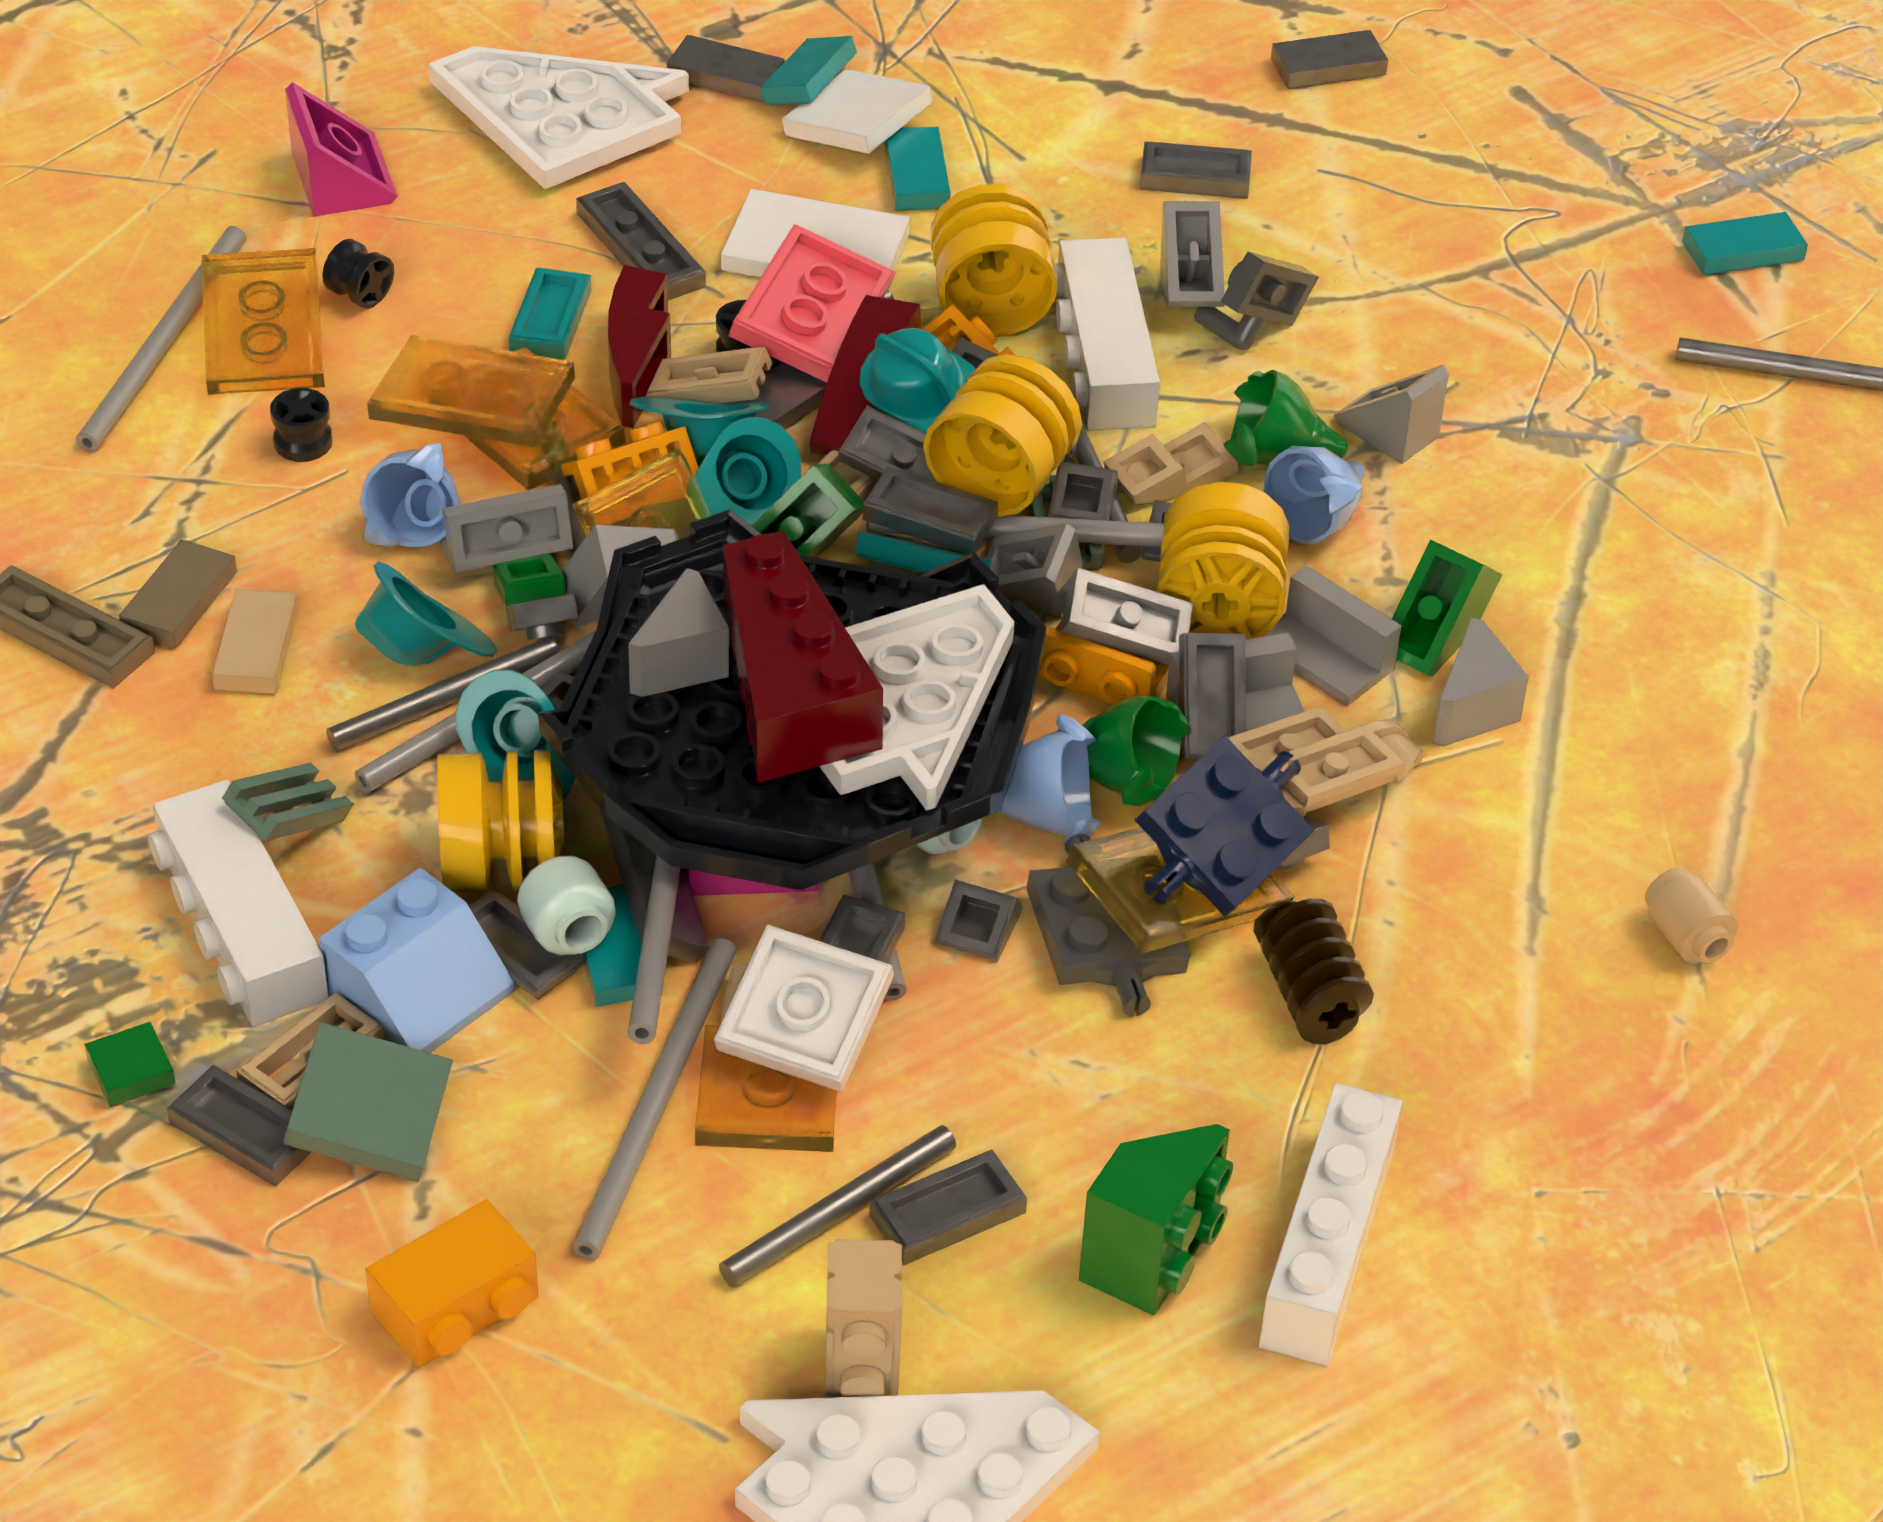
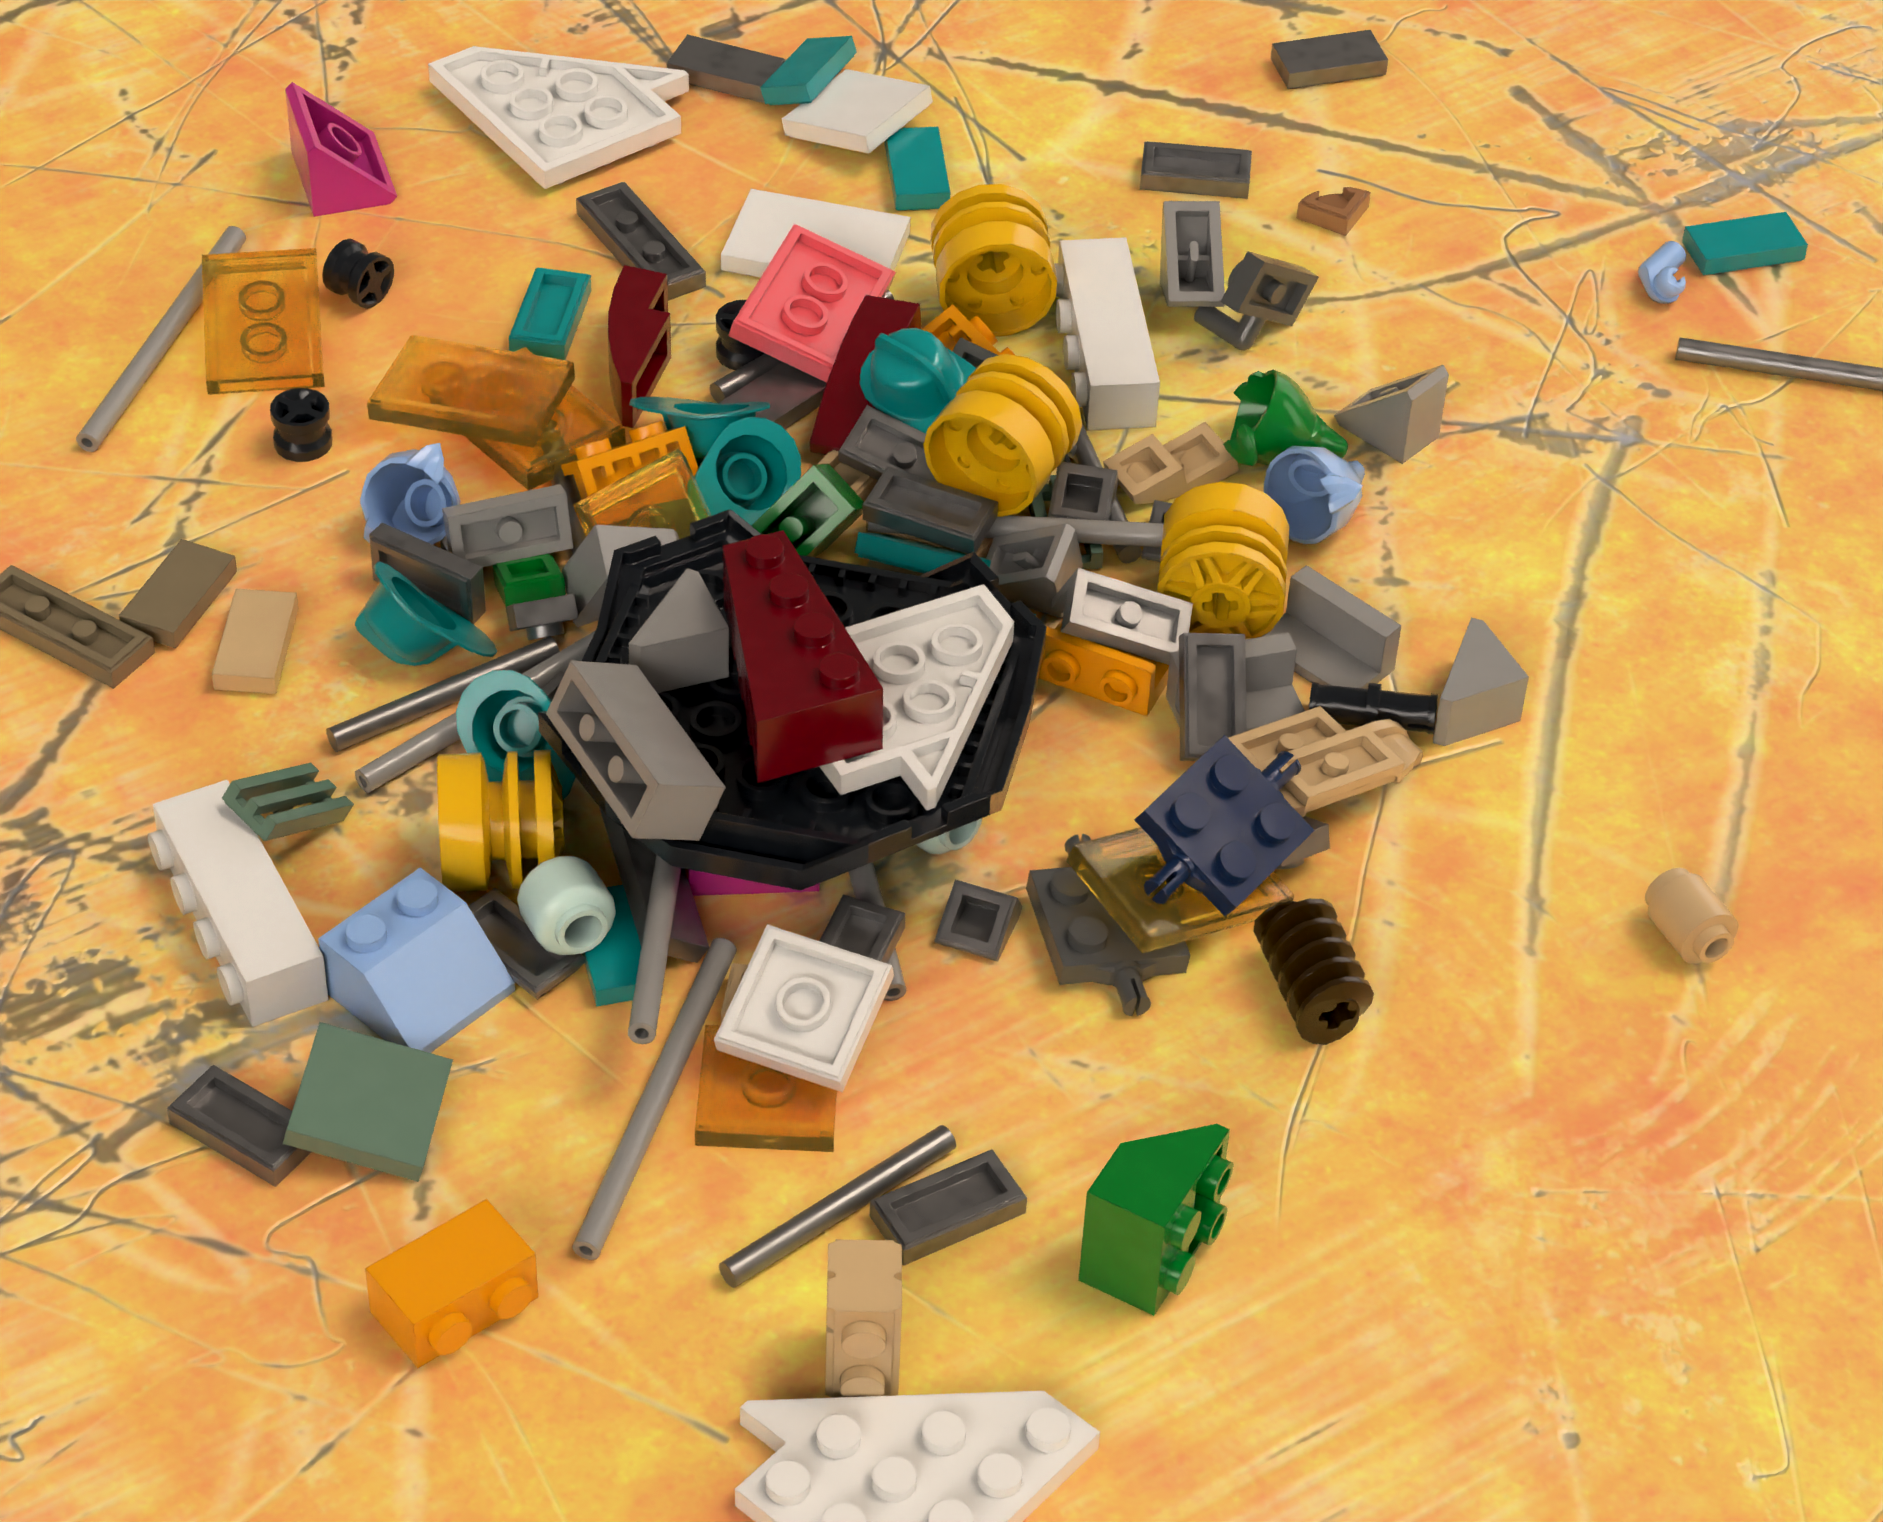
(130, 1064): green tile -> none
(299, 1039): tan tile -> none
(432, 570): none -> flat silver tile
(635, 751): none -> light grey brick
(712, 376): tan tile -> none
(1054, 782): light blue hat -> none
(1136, 747): green hat -> none
(1330, 1225): white brick -> none
(1334, 211): none -> medium nougat tile
(1368, 705): none -> black pin
(1439, 606): green slope -> none
(1658, 271): none -> light blue arm

